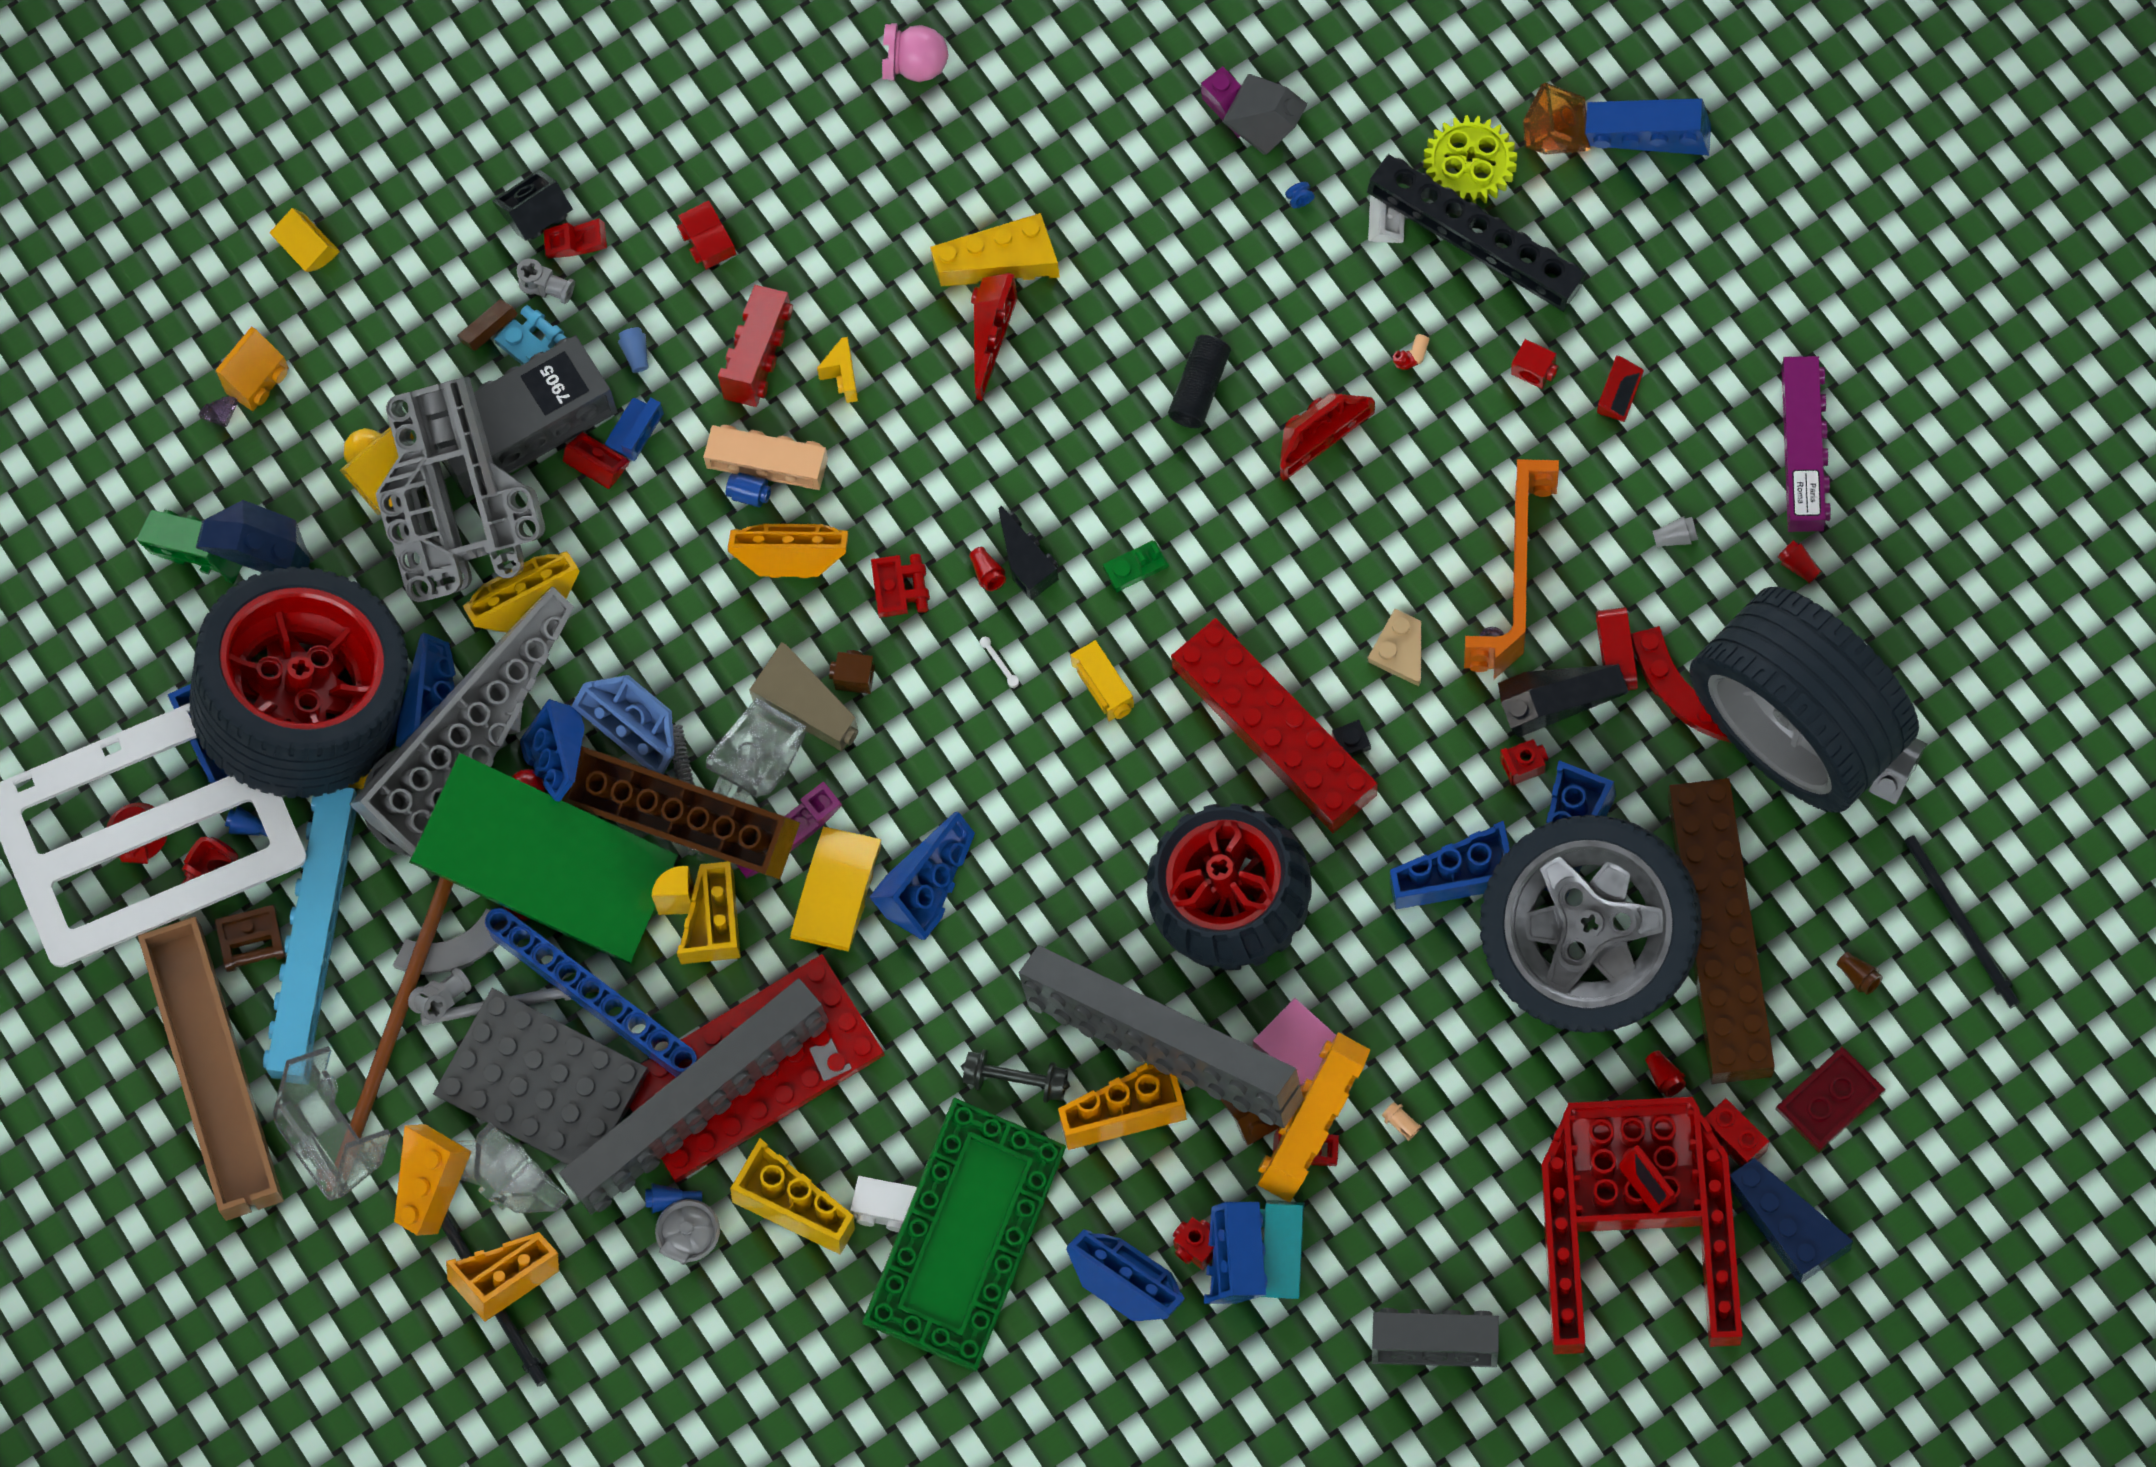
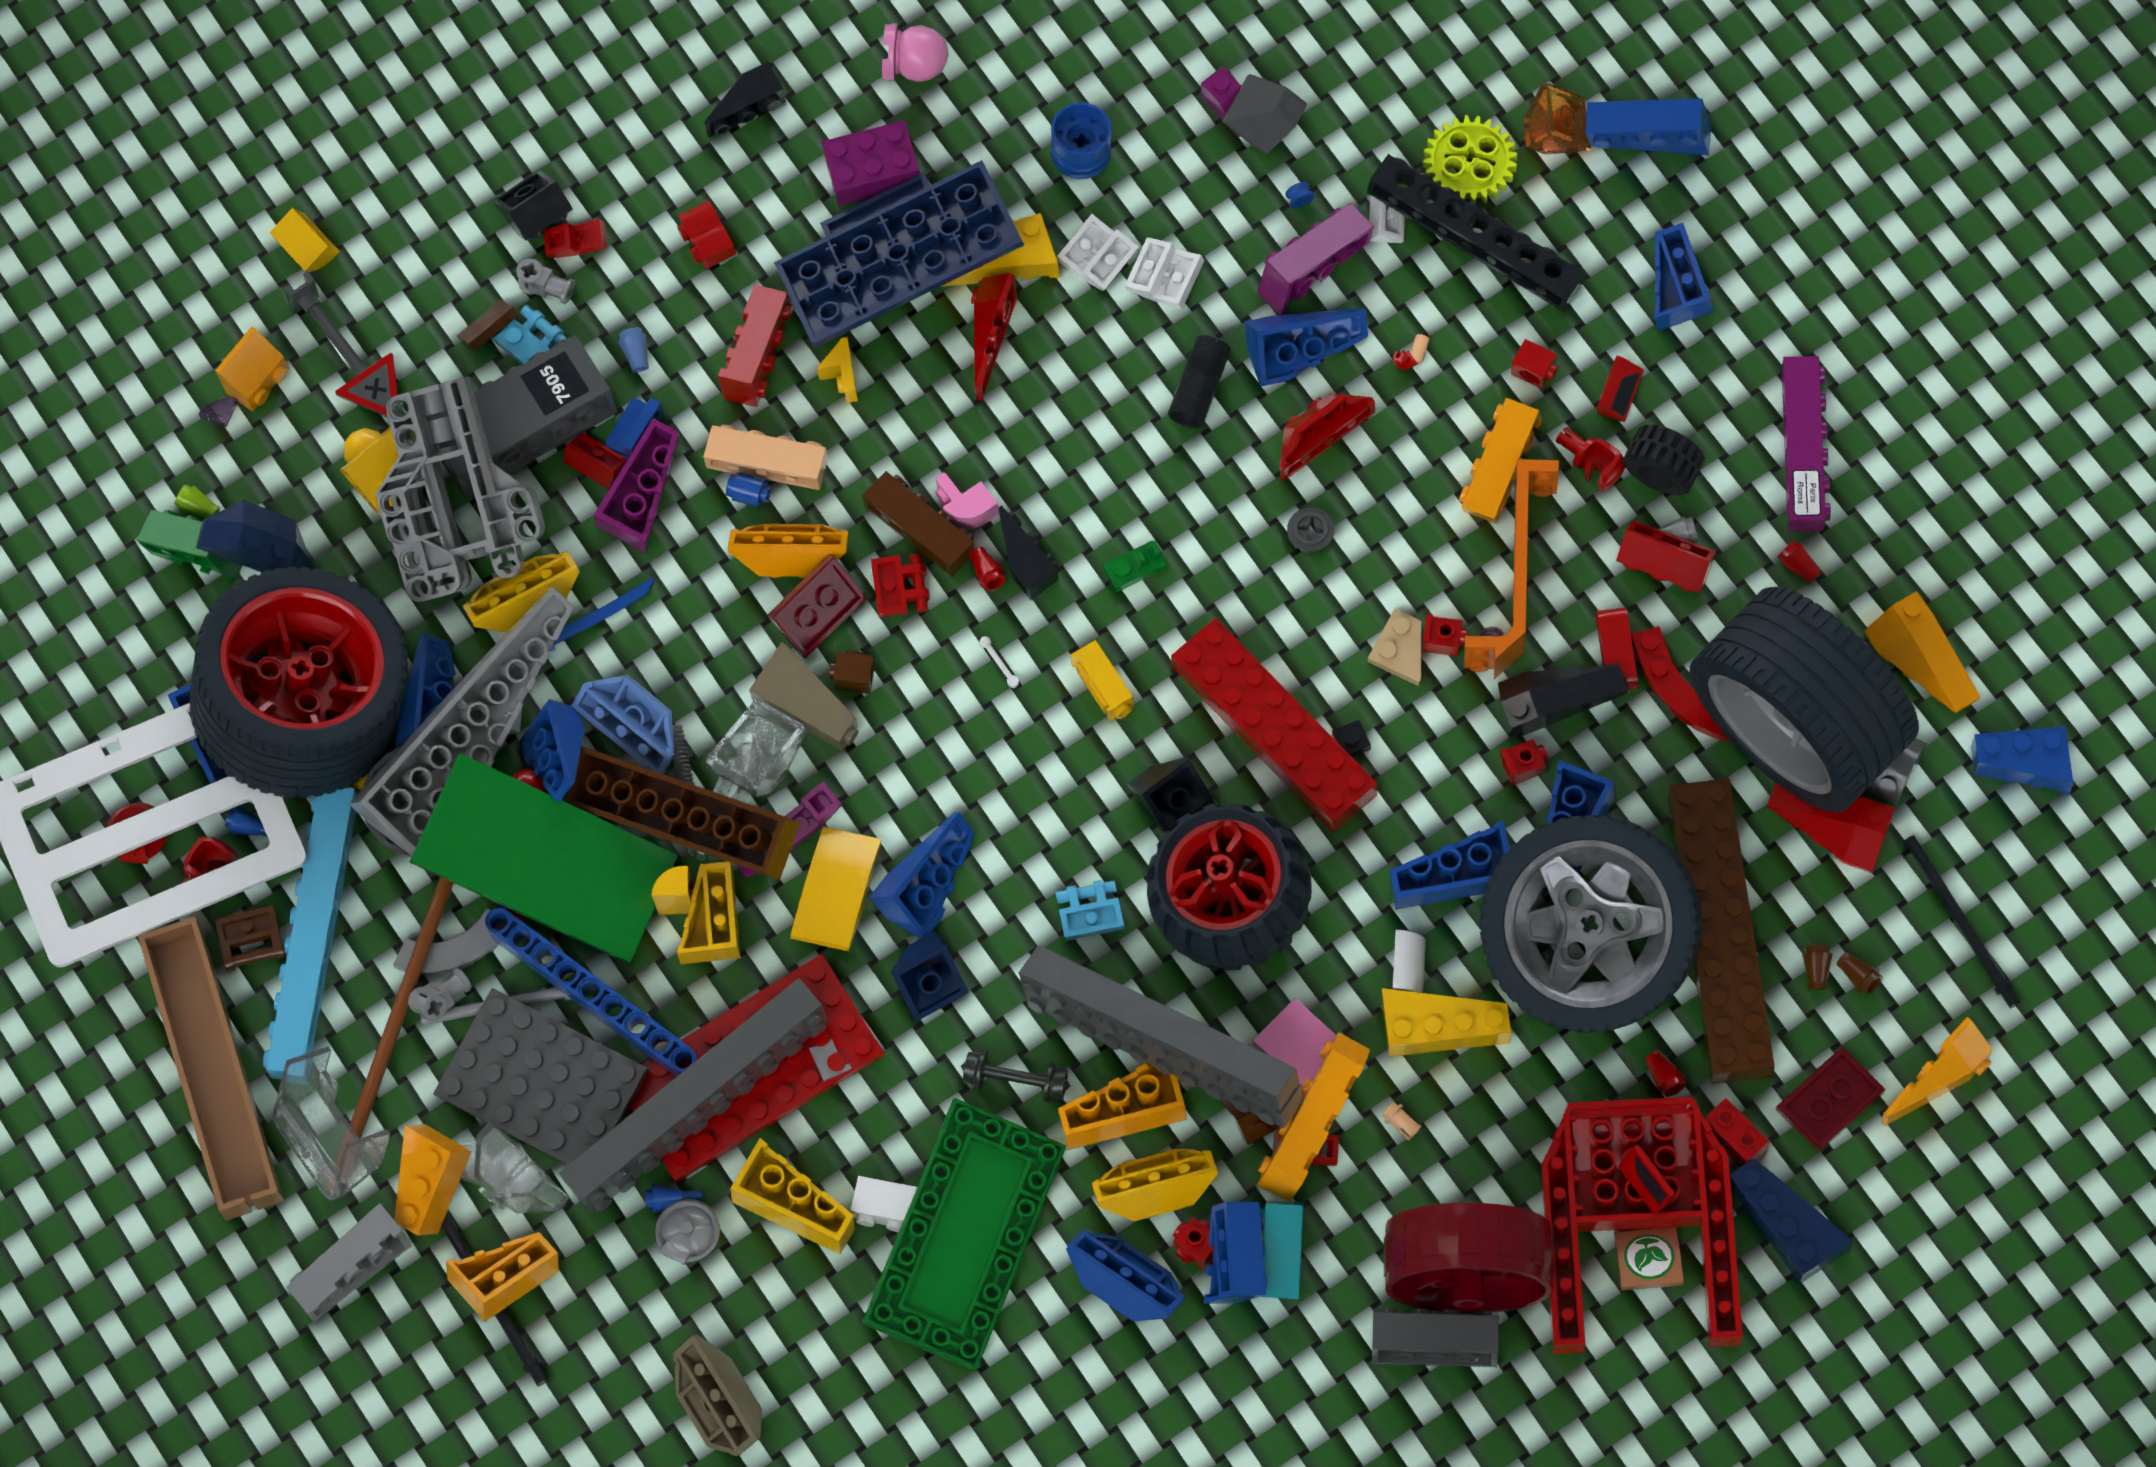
(194, 502): none -> lime cone
(349, 1263): none -> light grey wedge
(373, 384): none -> dark grey piece
(604, 612): none -> blue sword
(638, 490): none -> magenta wedge
(716, 1397): none -> dark tan wedge
(749, 96): none -> black slope
(817, 606): none -> dark red tile
(869, 162): none -> magenta brick
(896, 250): none -> dark blue slope
(919, 523): none -> reddish brown brick
(928, 976): none -> dark blue slope
(967, 509): none -> bright pink brick
(1083, 127): none -> blue wheel
(1090, 918): none -> medium azure plate
(1097, 253): none -> white slope
(1156, 1183): none -> yellow wedge
(1164, 273): none -> white slope
(1170, 792): none -> black slope
(1292, 342): none -> blue wedge
(1302, 520): none -> dark grey gear
(1313, 256): none -> magenta wedge
(1409, 961): none -> white brick
(1441, 1023): none -> yellow wedge
(1443, 644): none -> red brick
(1468, 1257): none -> dark red wheel
(1498, 463): none -> light orange wedge
(1594, 456): none -> red piece
(1648, 1258): none -> slope
(1664, 459): none -> black tyre
(1665, 556): none -> red brick
(1678, 282): none -> blue wedge
(1817, 966): none -> reddish brown cone
(1851, 835): none -> red wedge
(1917, 646): none -> light orange wedge
(1958, 1061): none -> light orange wedge
(2025, 757): none -> blue wedge

